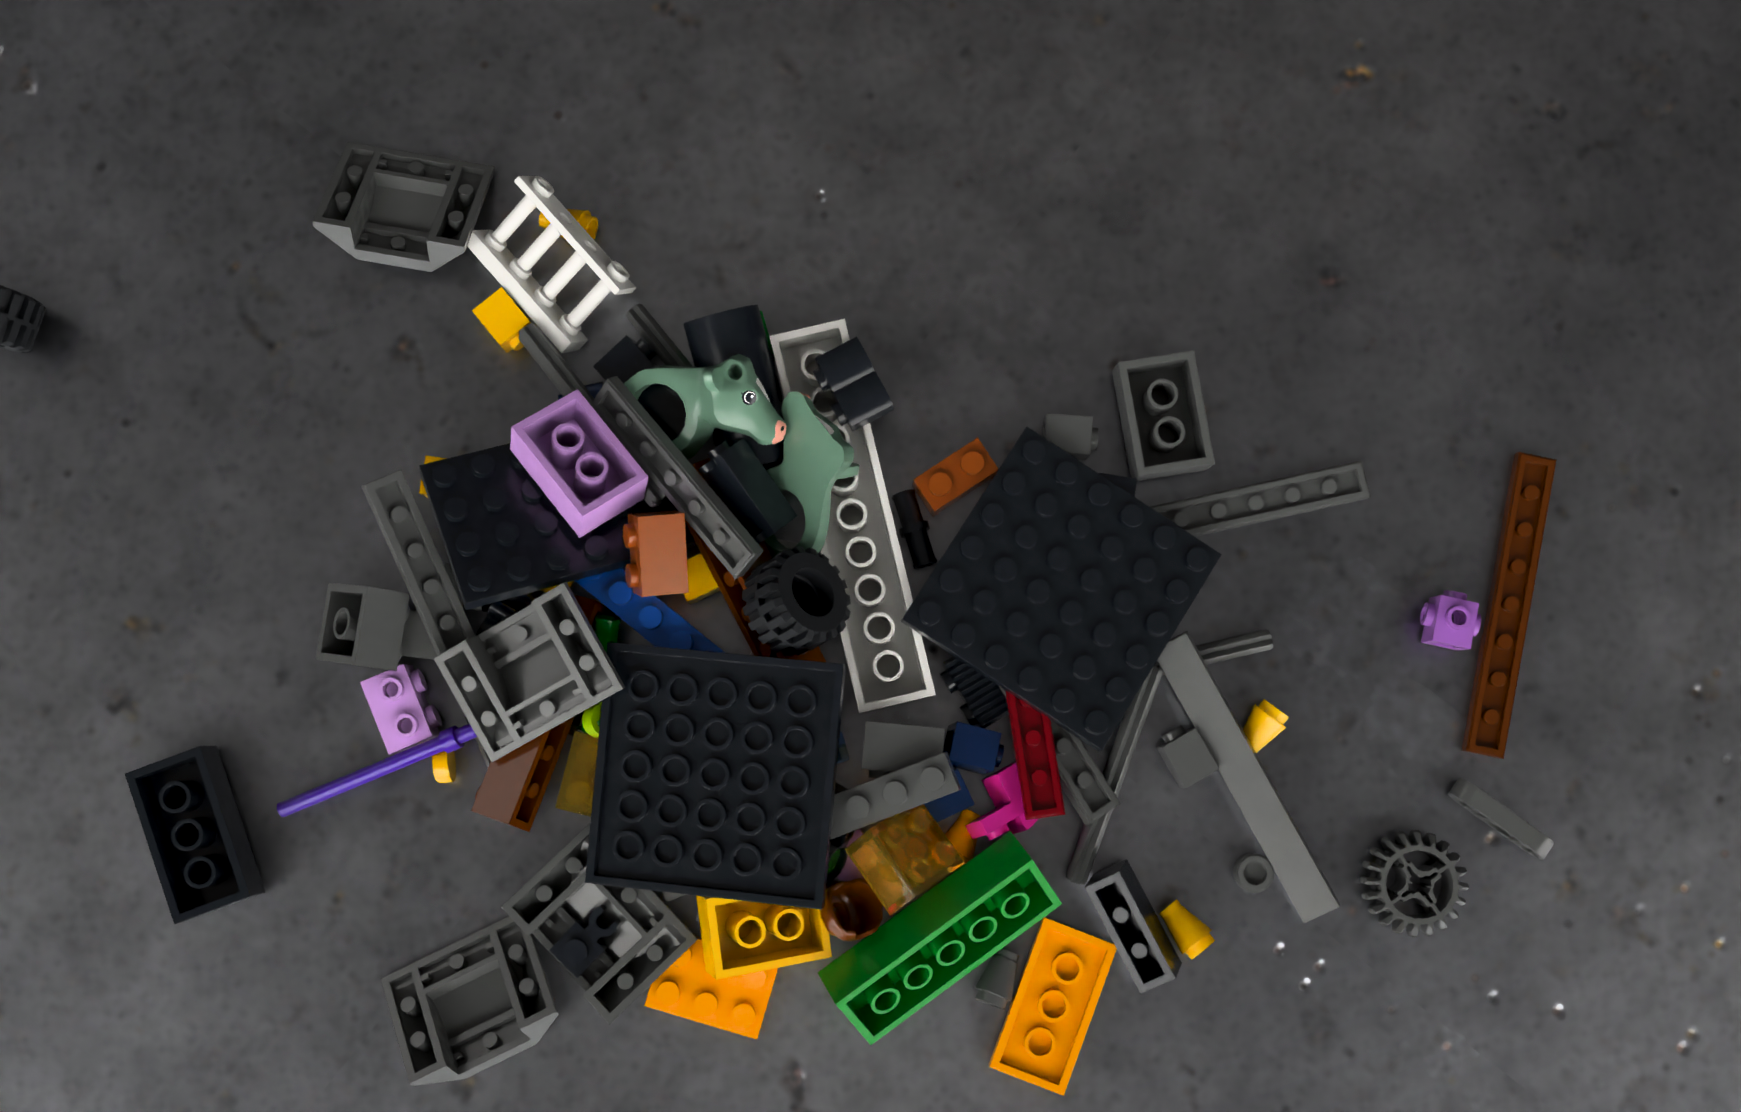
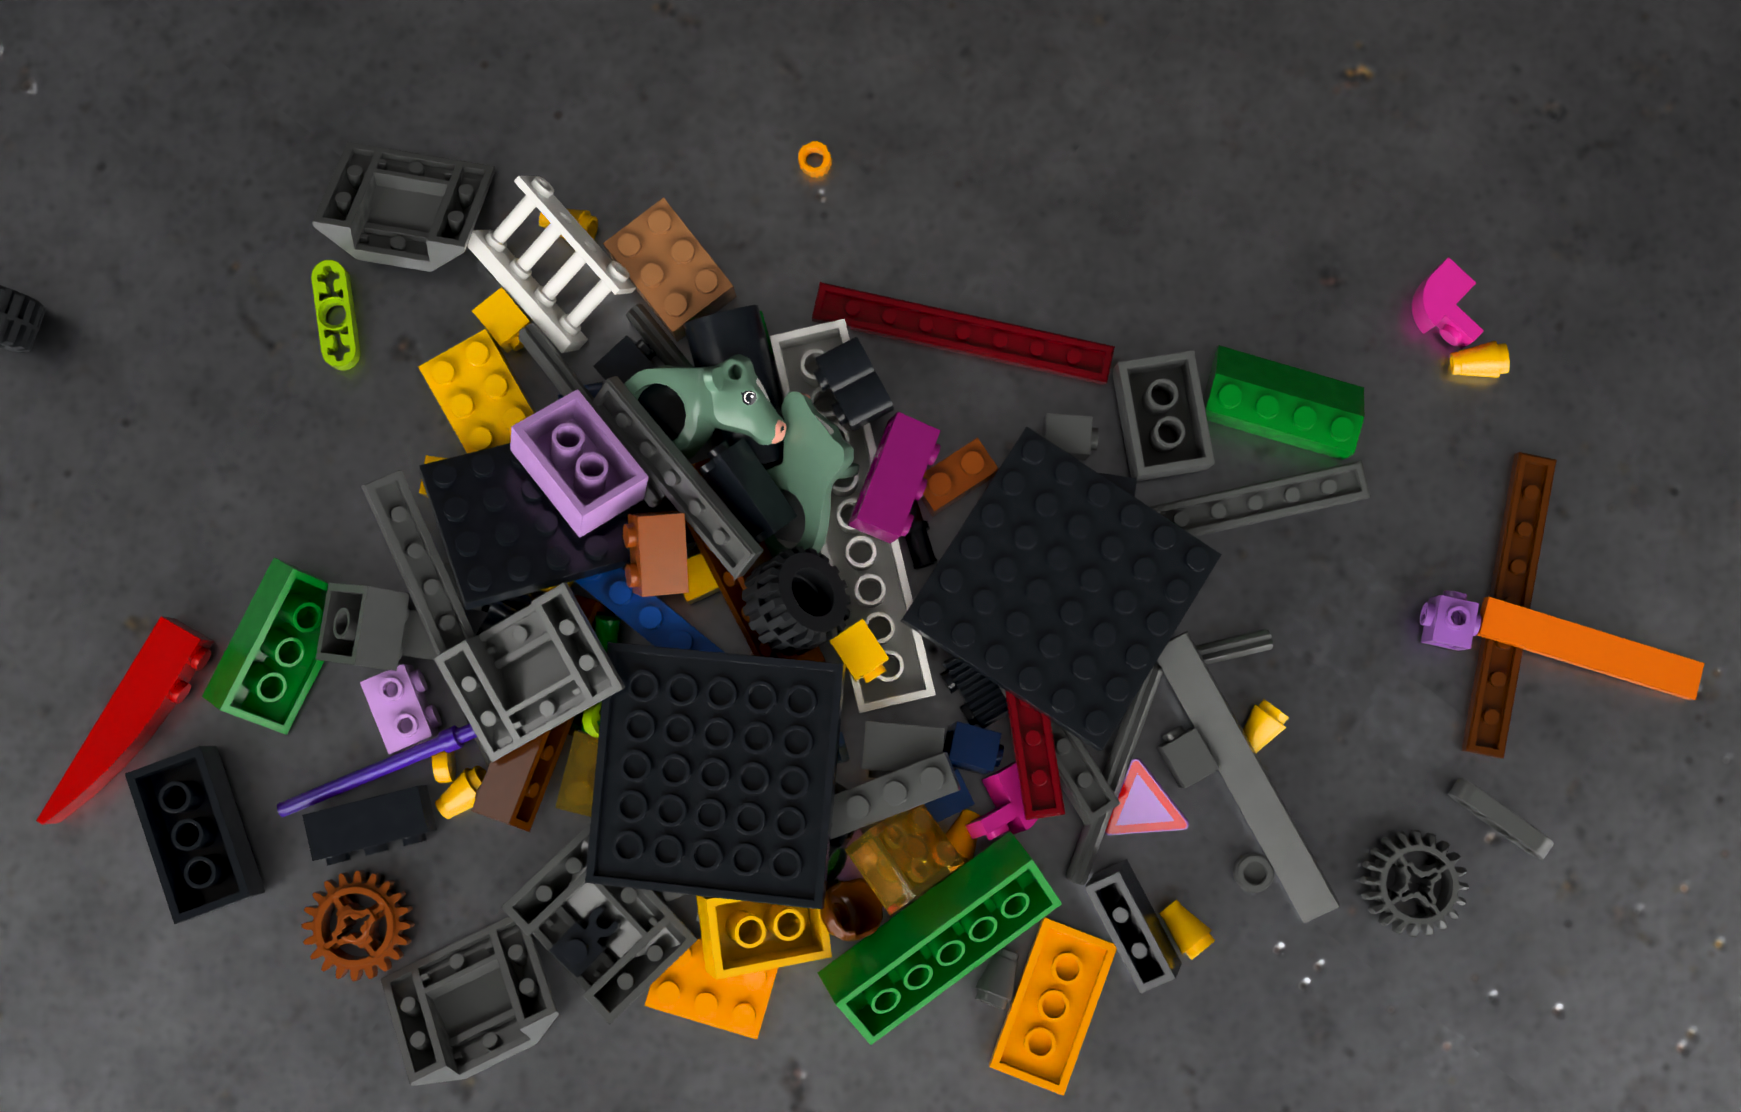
(133, 714): none -> red slope
(272, 650): none -> green slope
(329, 943): none -> dark orange gear
(342, 287): none -> lime beam
(370, 824): none -> black brick
(461, 793): none -> yellow cone
(478, 392): none -> yellow brick
(670, 268): none -> medium nougat brick
(814, 147): none -> light orange axle
(860, 652): none -> yellow brick
(895, 478): none -> magenta brick
(964, 333): none -> dark red tile
(1144, 805): none -> piece
(1284, 403): none -> green slope
(1436, 305): none -> dark pink brick
(1481, 360): none -> yellow cone
(1590, 648): none -> orange tile

